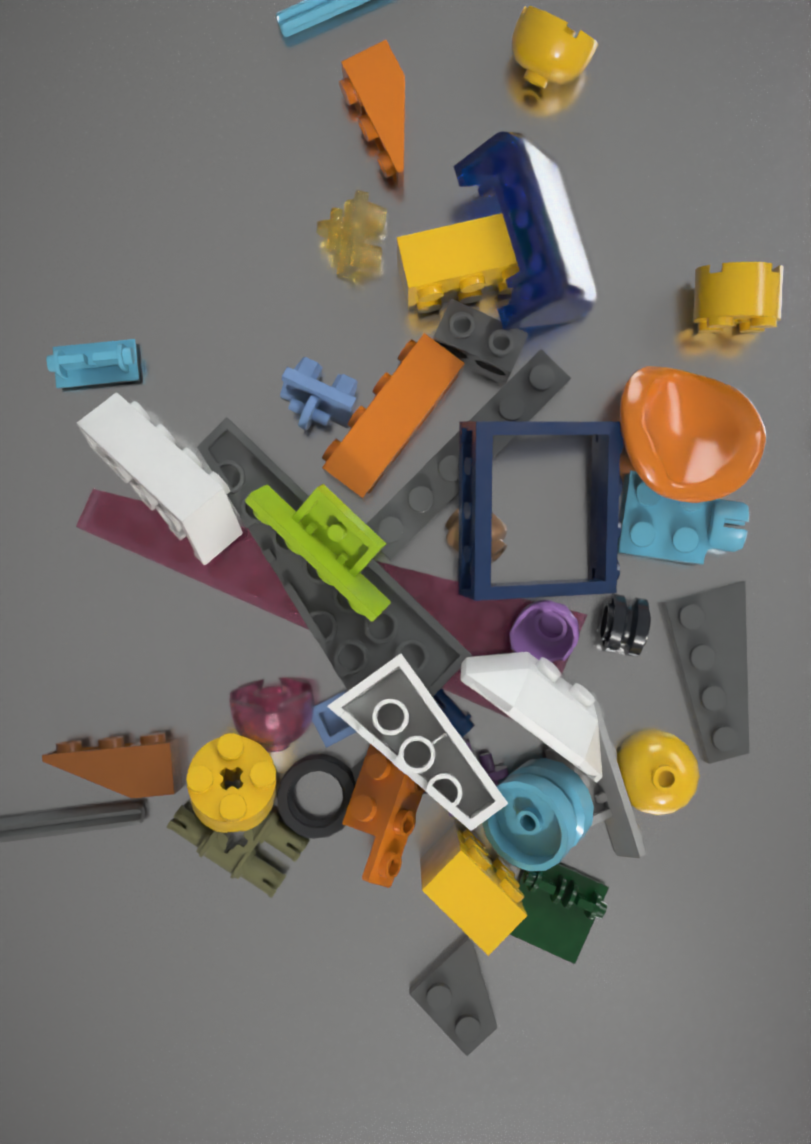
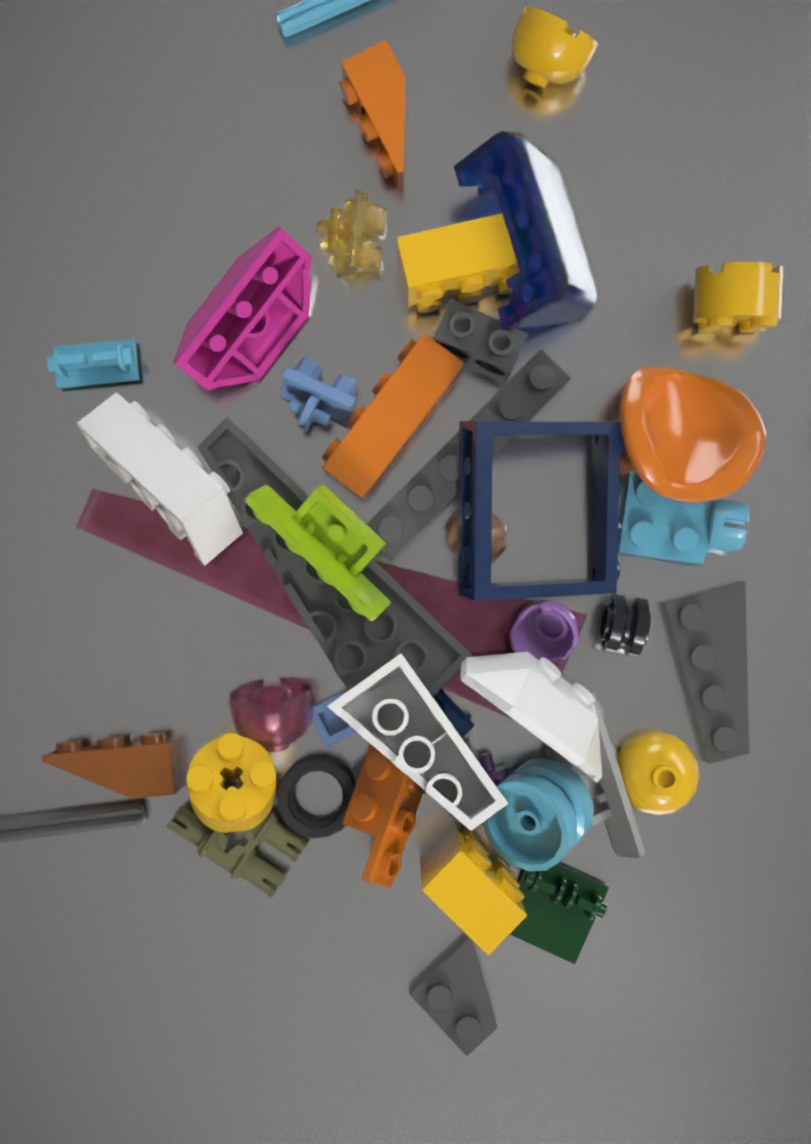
(248, 314): none -> dark pink wedge

